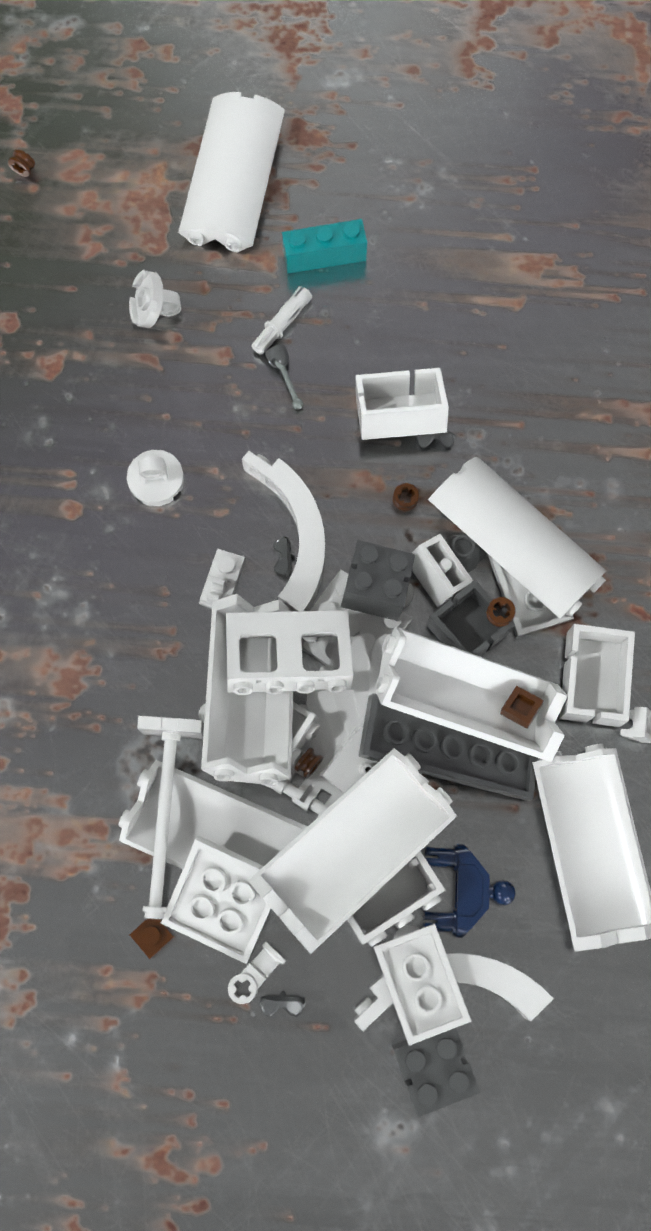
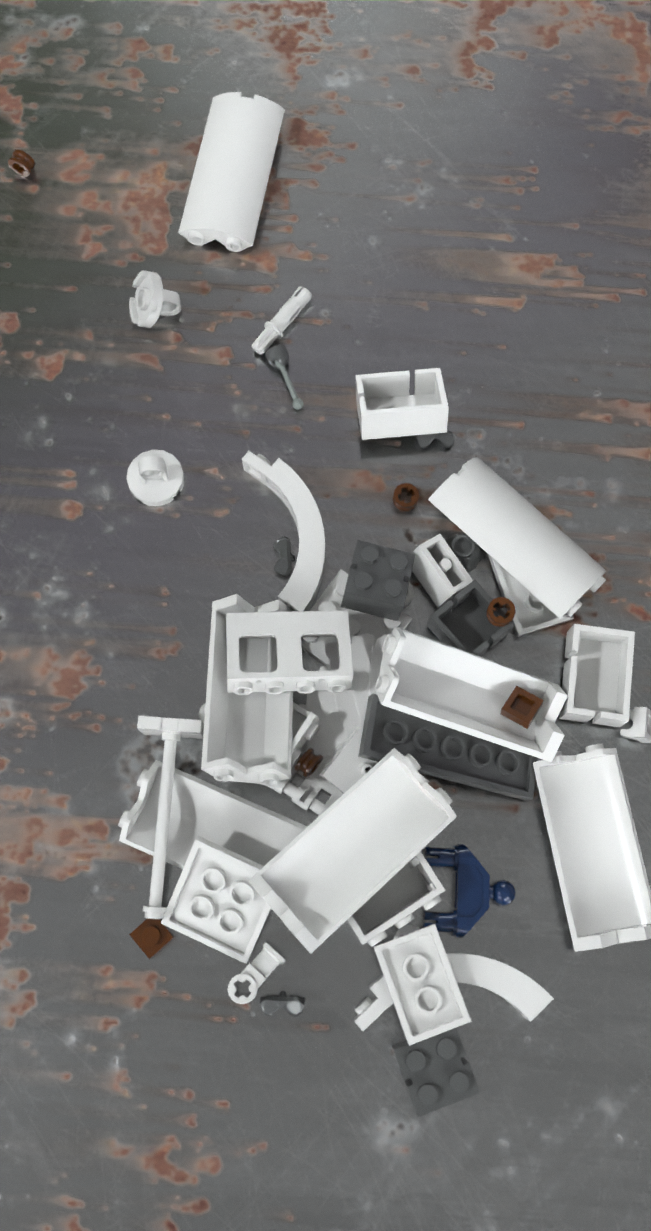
(222, 577): white plate -> none
(324, 246): teal brick -> none

